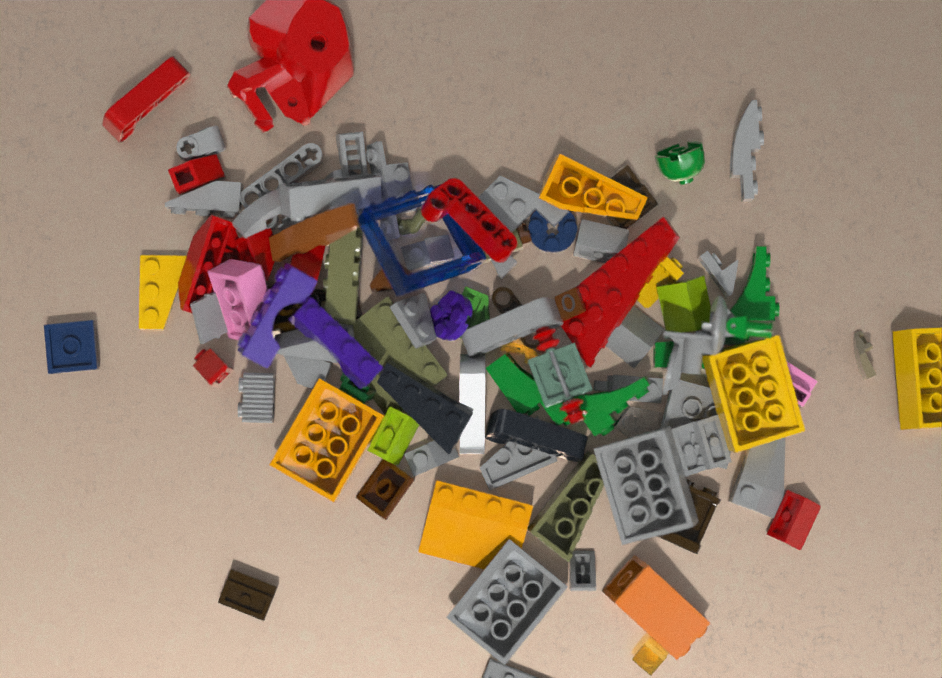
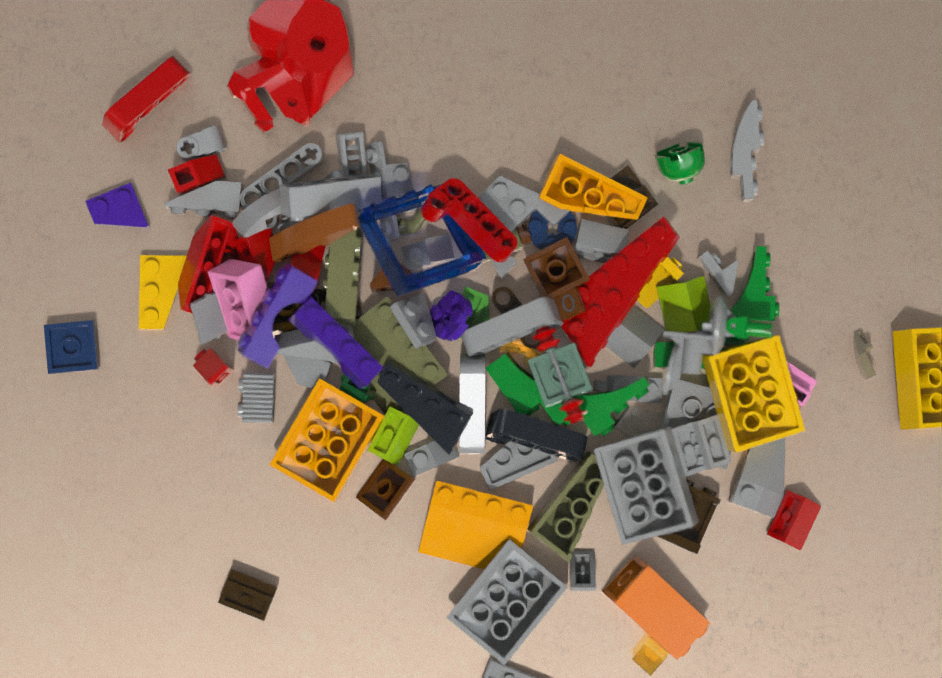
(117, 208): none -> dark purple wing
(556, 269): none -> reddish brown slope

